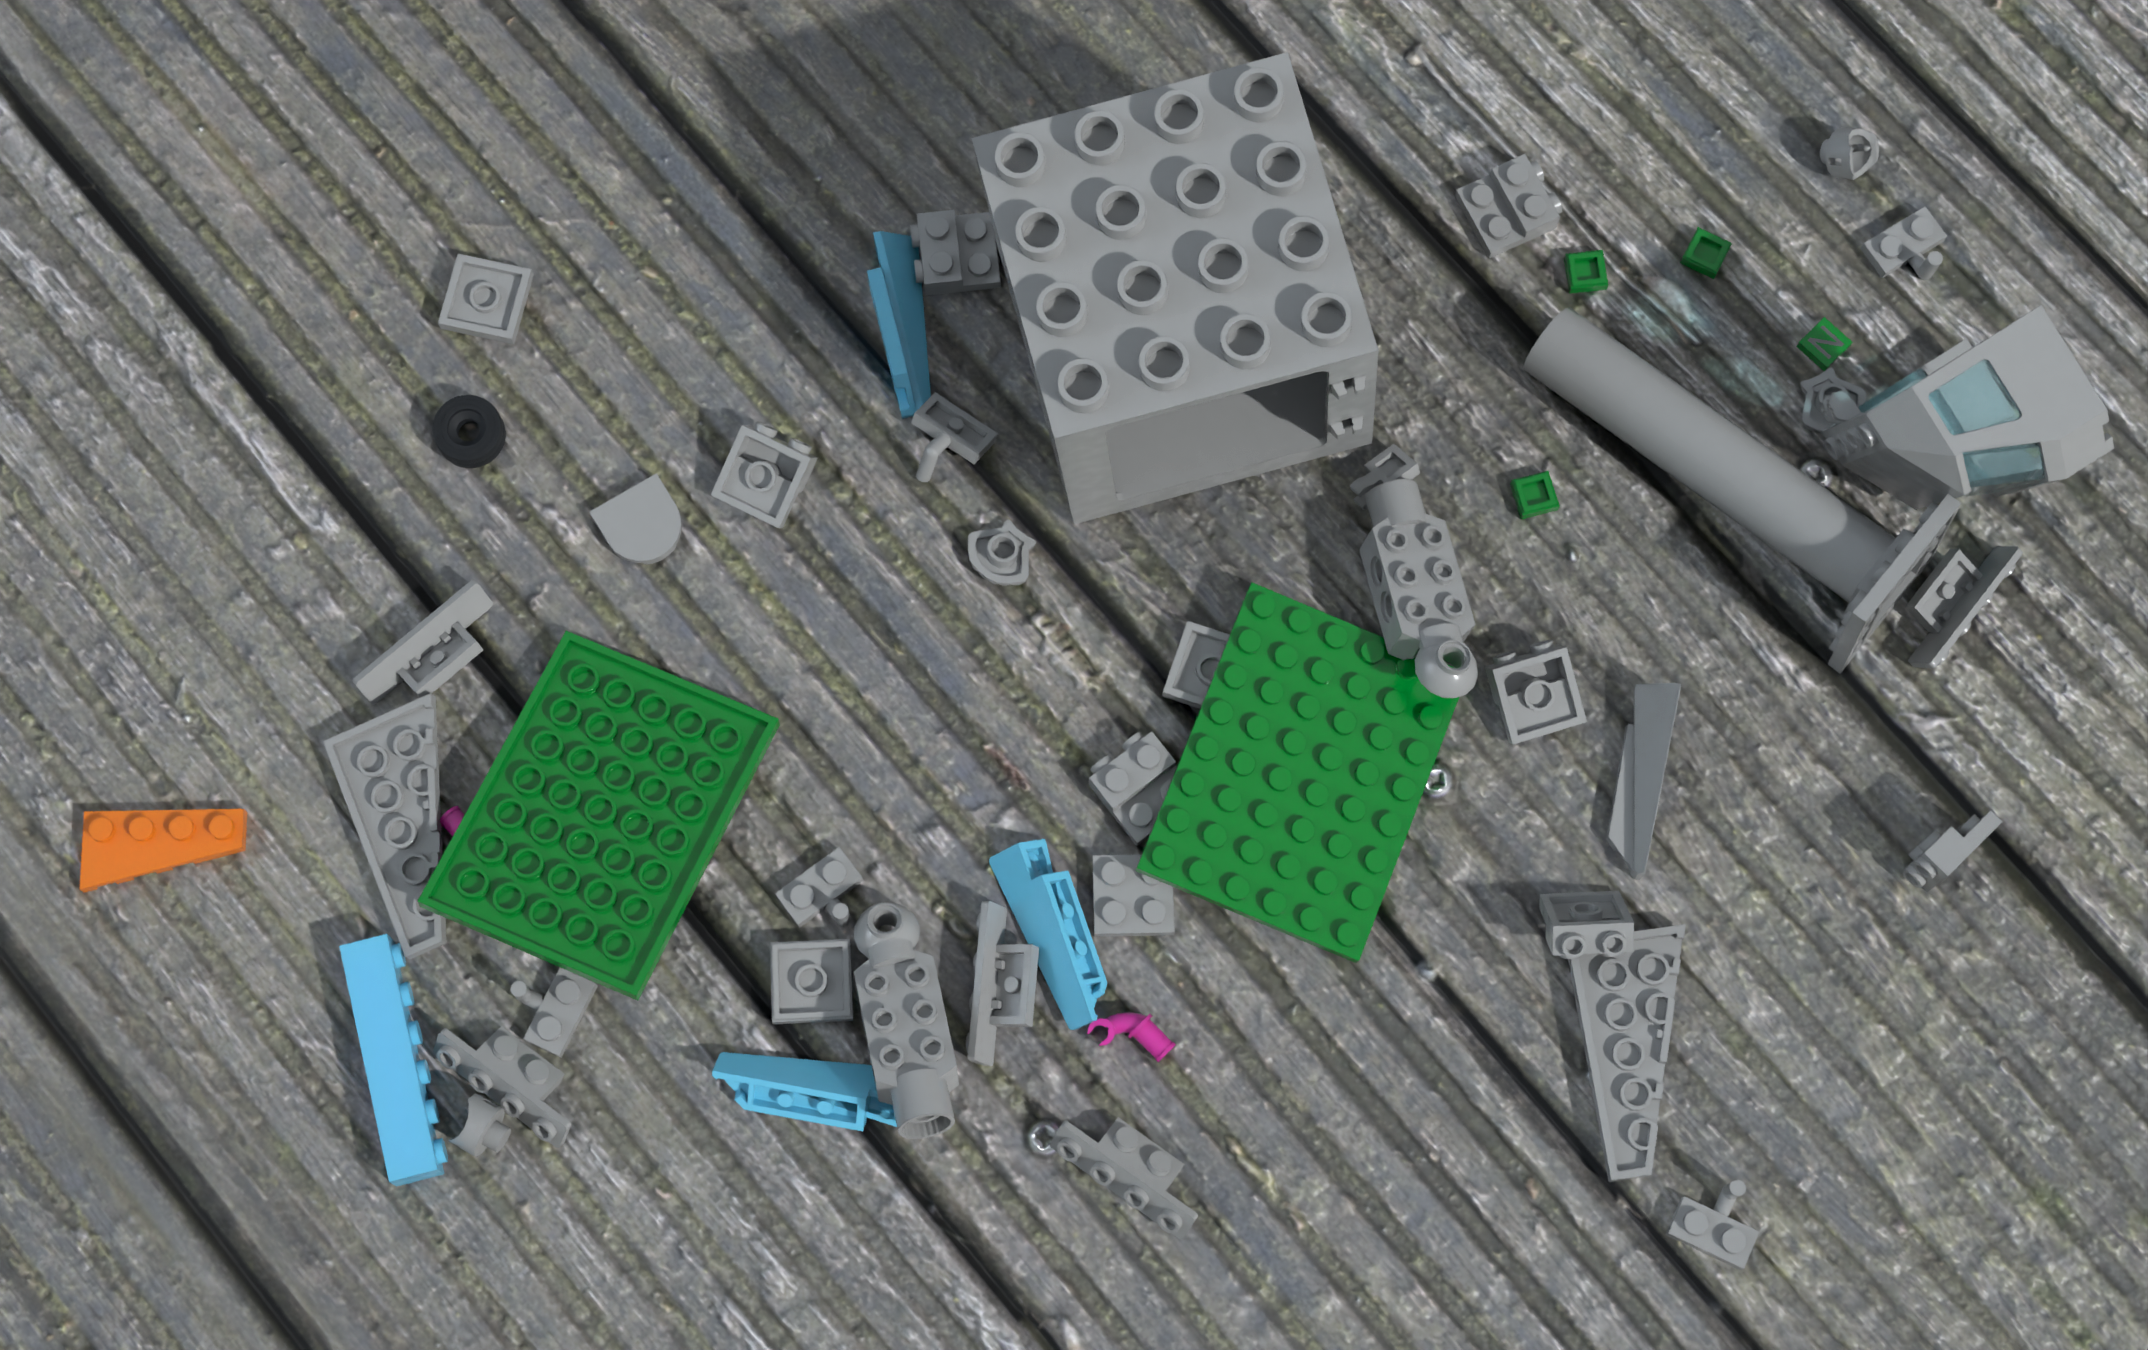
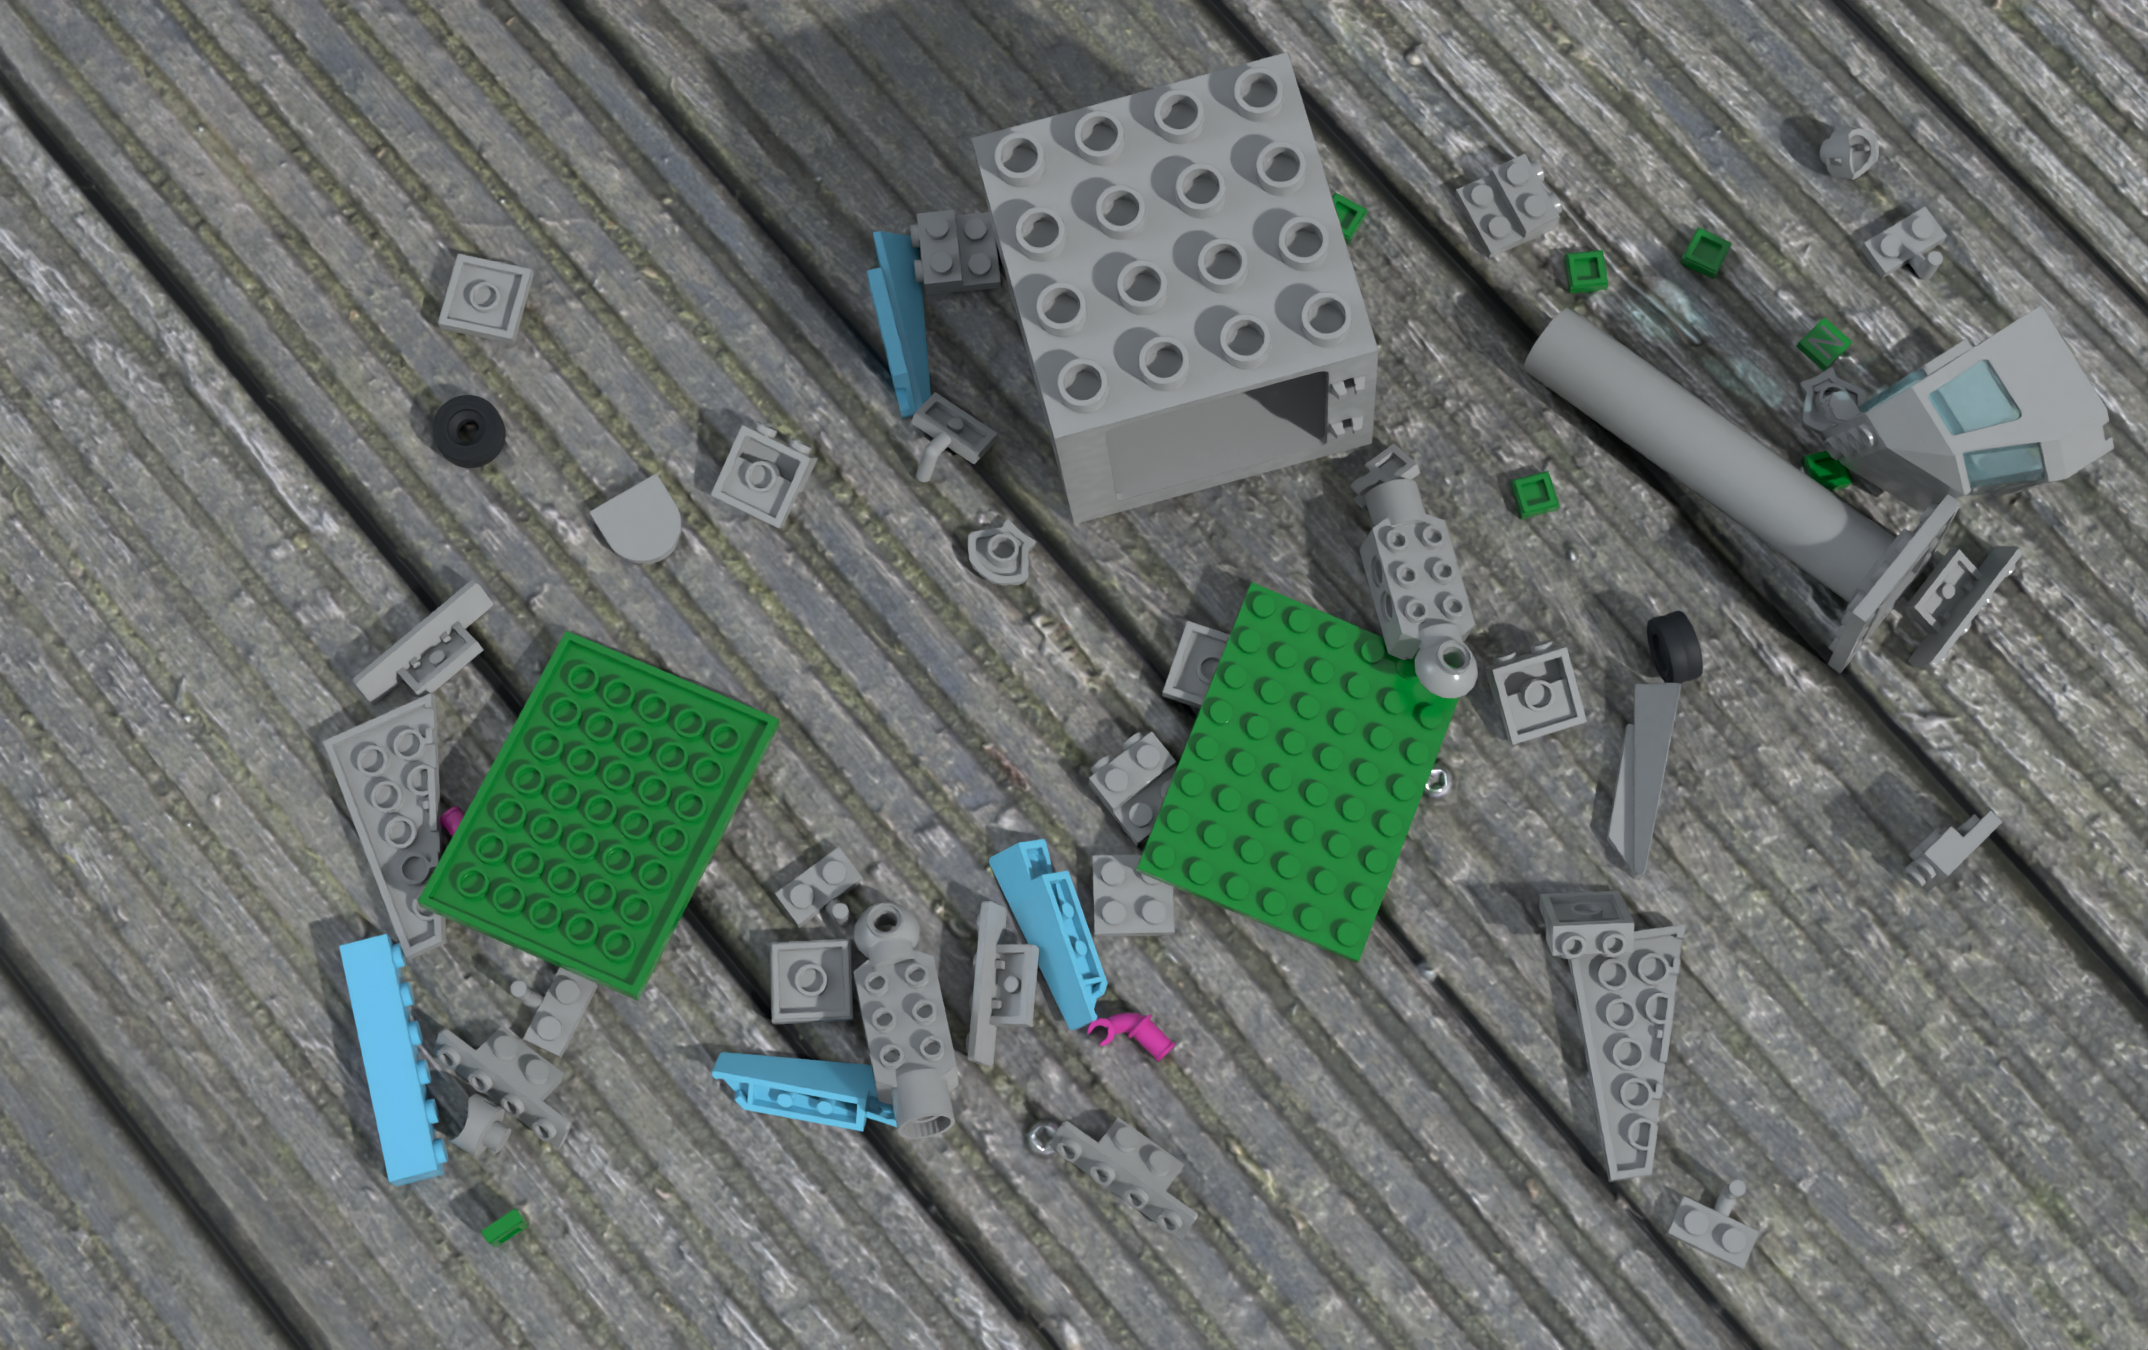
(143, 842): orange wing -> none
(505, 1228): none -> green tile
(1349, 215): none -> green tile
(1674, 647): none -> black tyre
(1826, 471): none -> green tile

